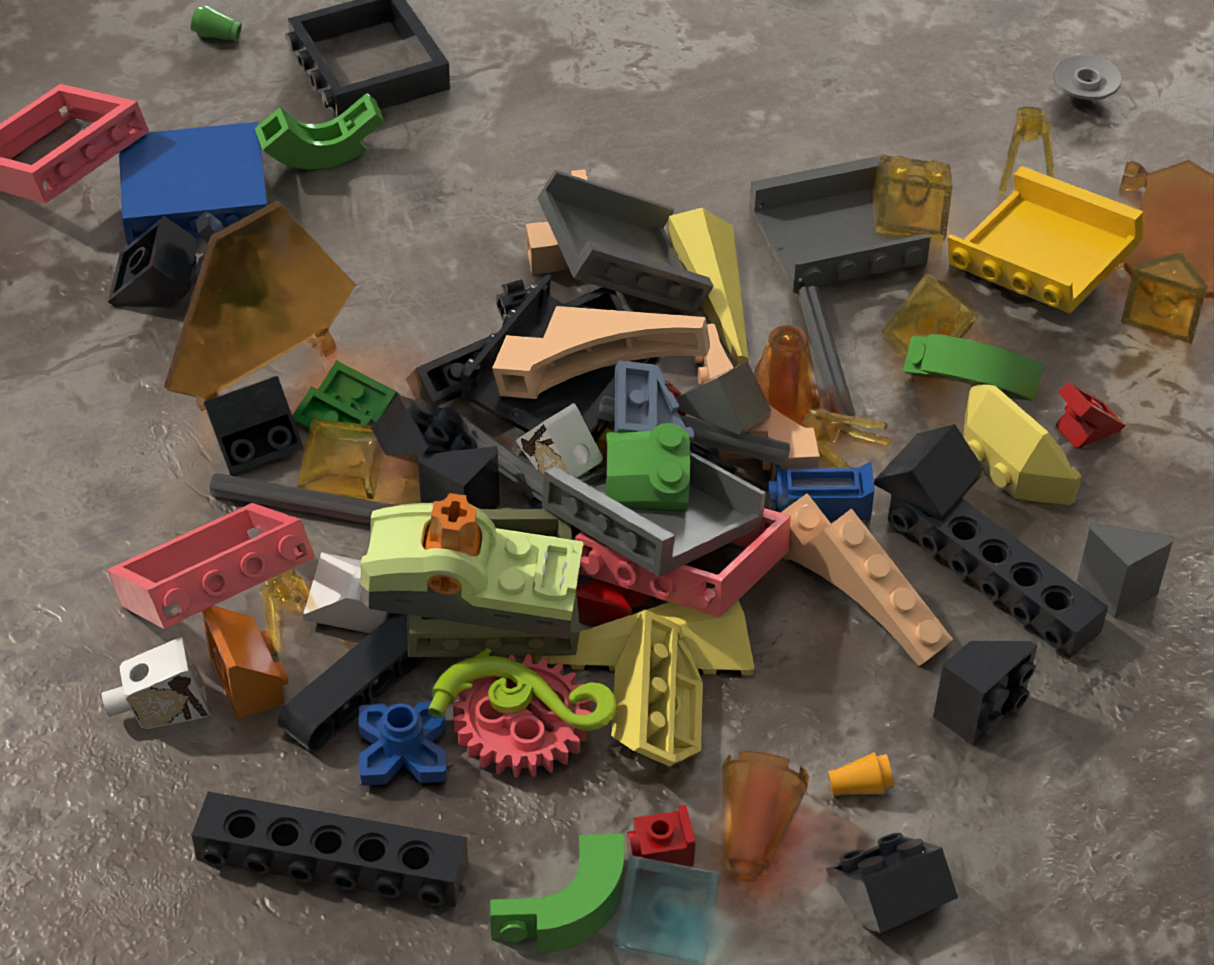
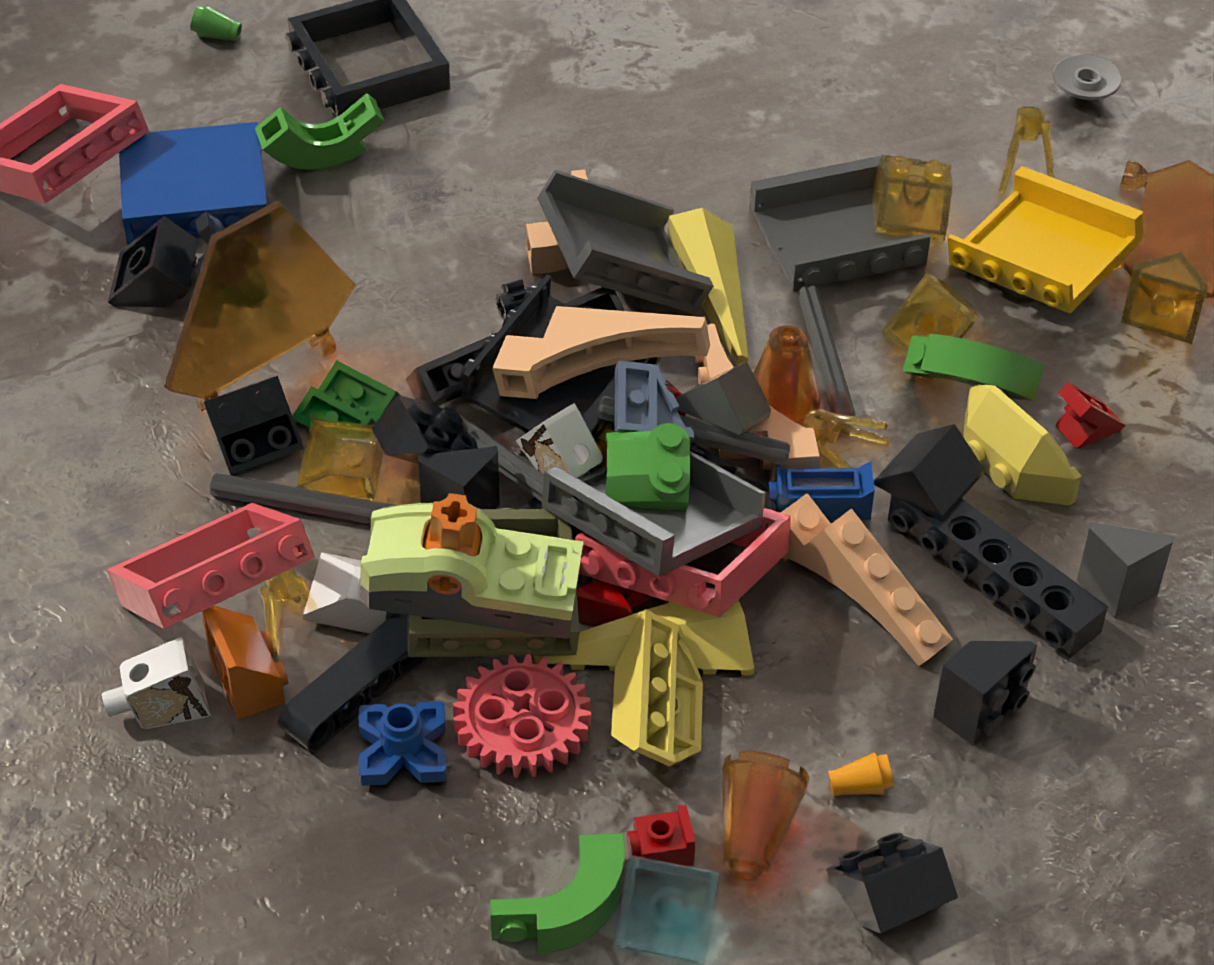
(316, 832): black brick -> none
(514, 700): lime plant -> none

